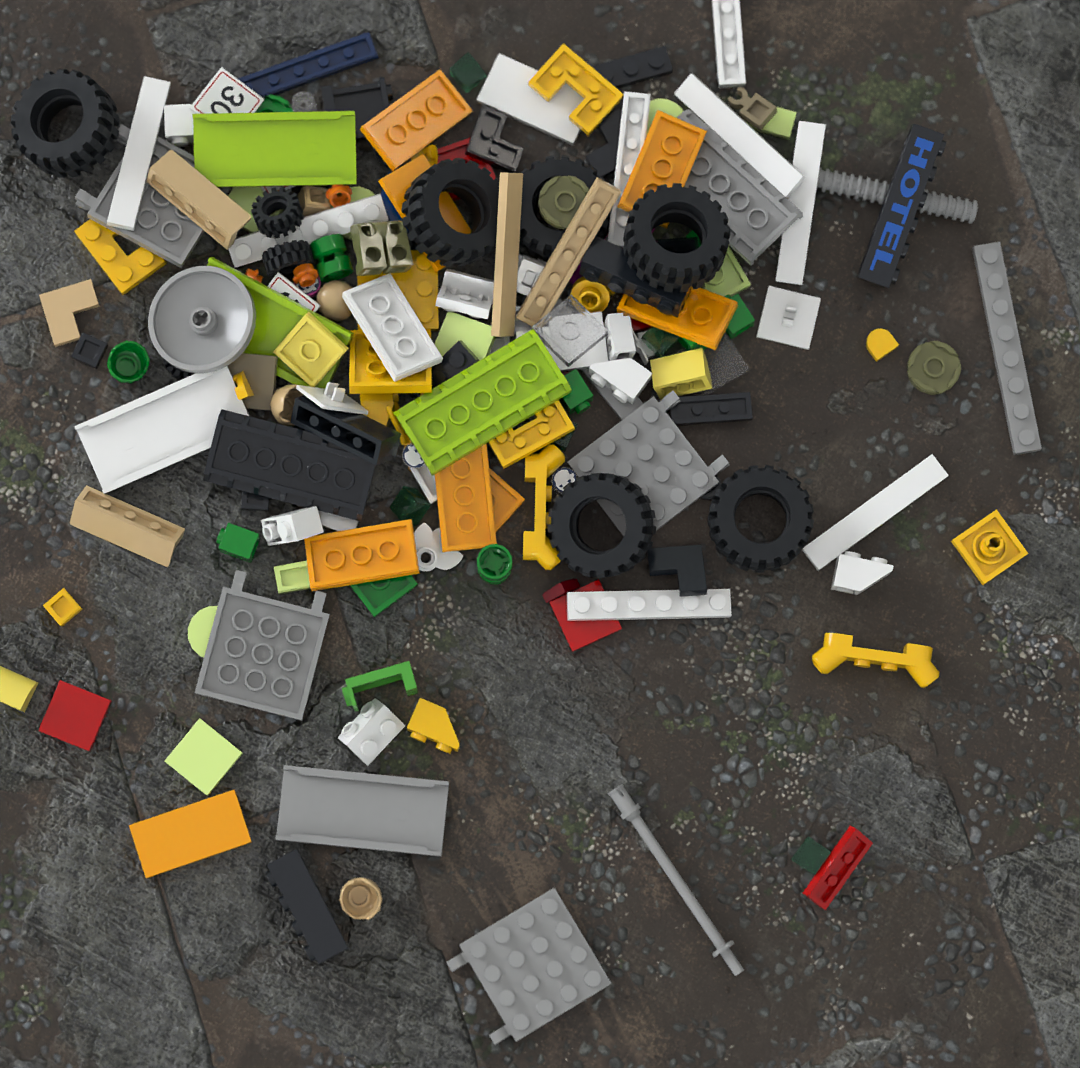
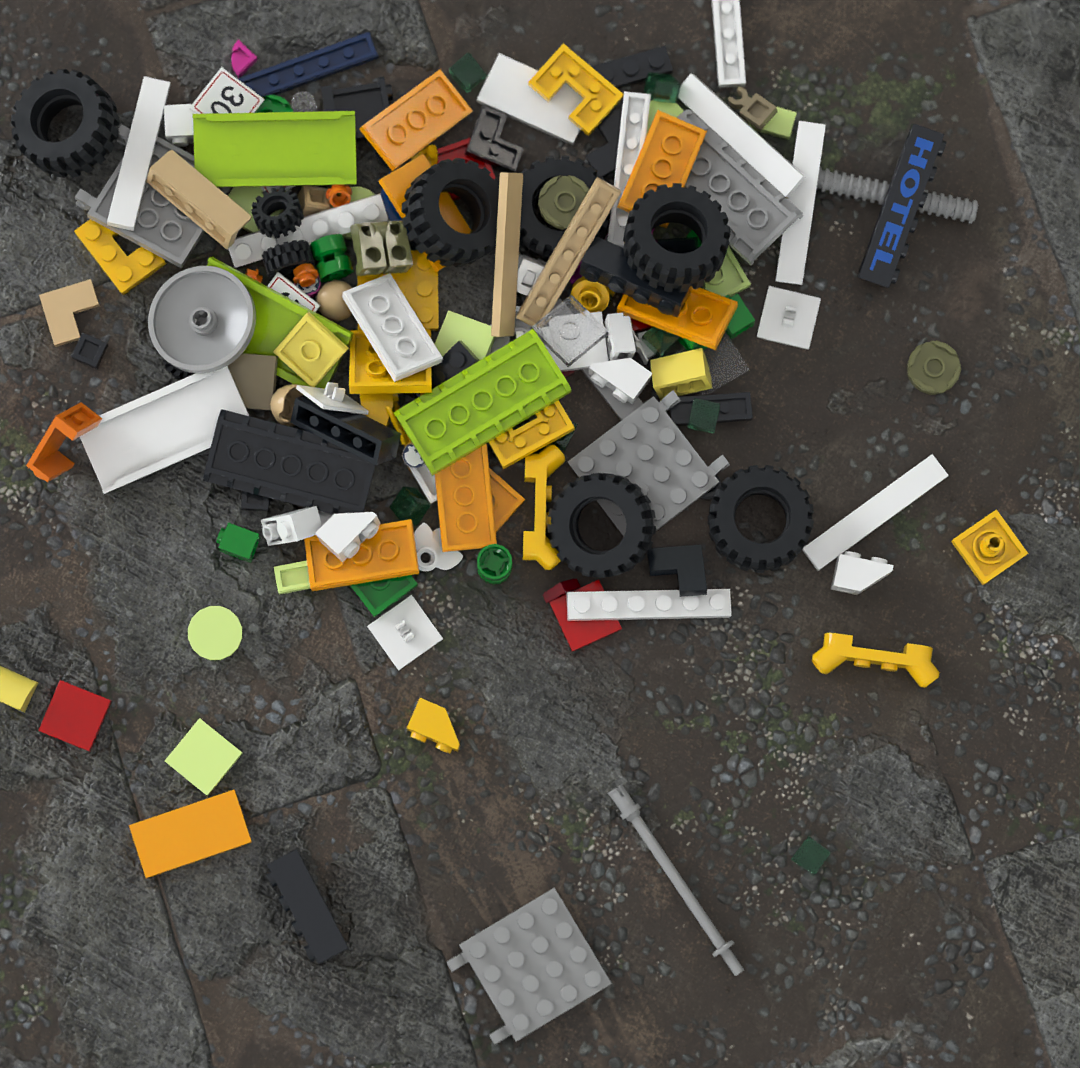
(62, 607): yellow tile -> none
(74, 422): none -> orange panel
(126, 525): tan panel -> none
(128, 362): green hair -> none
(242, 58): none -> dark pink tile
(243, 387): yellow tile -> none
(262, 651): light grey plate -> none
(346, 532): none -> white slope
(361, 898): tan hair -> none
(362, 810): light grey ladder -> none
(370, 731): white bracket -> none
(378, 678): bright green panel -> none
(405, 632): none -> white piece
(466, 294): white bracket -> none
(562, 477): tile -> none
(580, 397): green brick -> none
(662, 87): none -> clear green slope
(704, 415): none -> clear green slope
(837, 867): red plate -> none
(880, 343): yellow tile -> none
(1006, 348): light grey plate -> none

